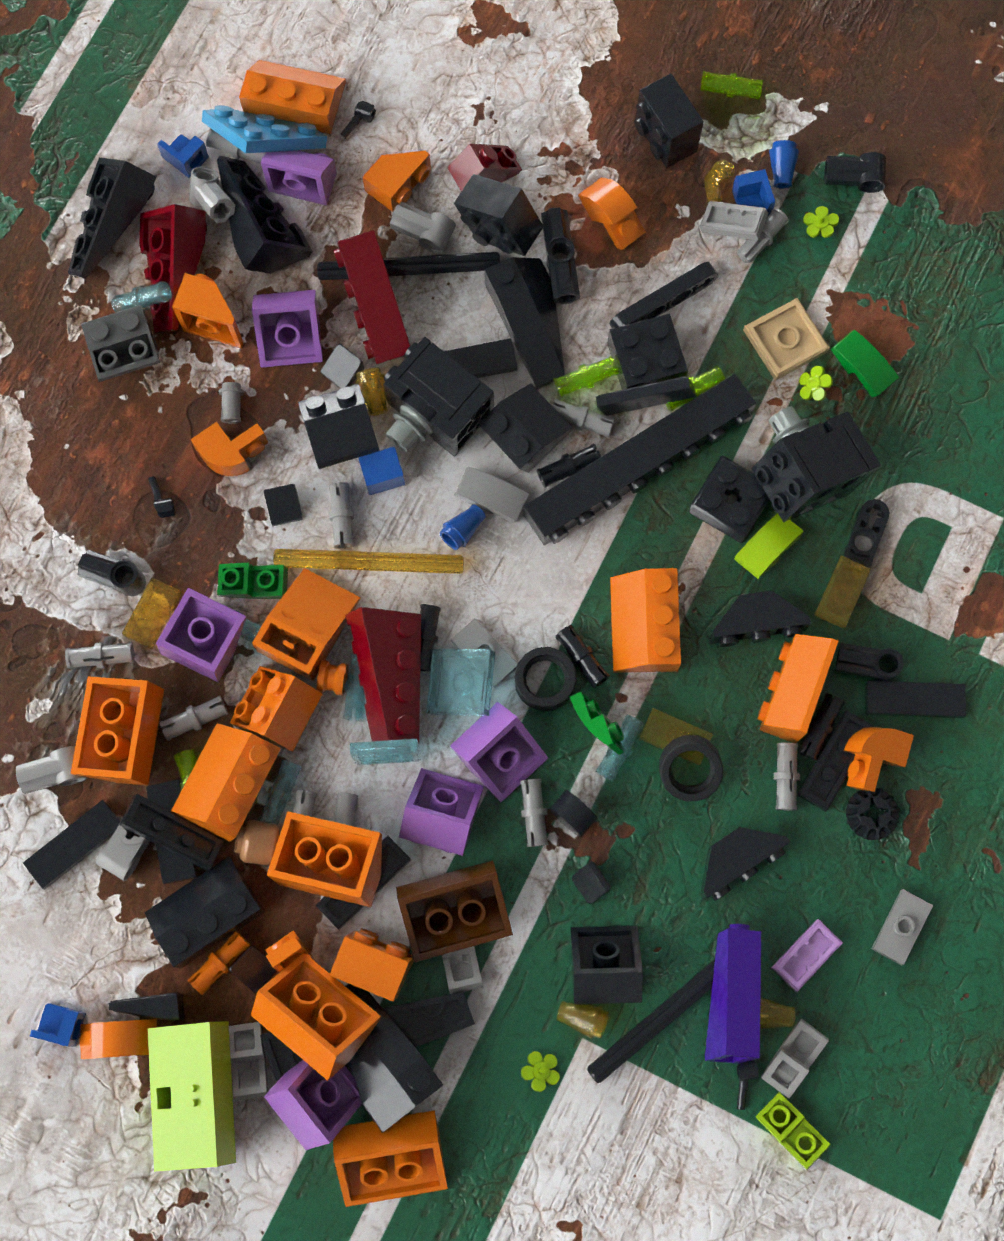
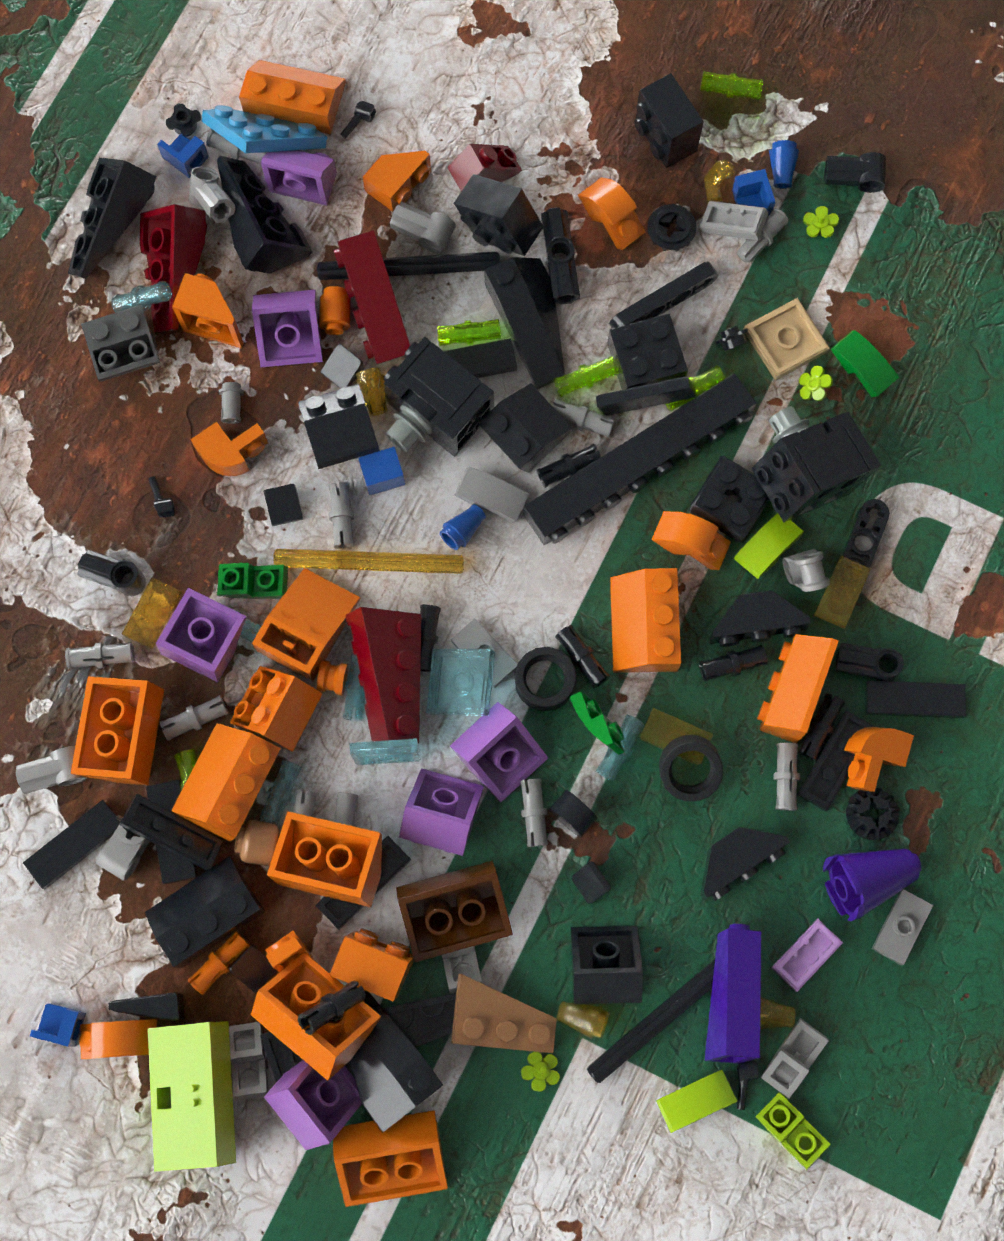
(186, 127): none -> black plate
(331, 1007): none -> black pin
(334, 310): none -> orange brick
(468, 332): none -> clear neon green pin
(499, 1021): none -> medium nougat wing
(663, 217): none -> black gear
(692, 536): none -> orange brick
(696, 1101): none -> lime slope
(732, 338): none -> black plate
(733, 663): none -> black pin
(806, 570): none -> light grey piece
(868, 879): none -> dark purple cone

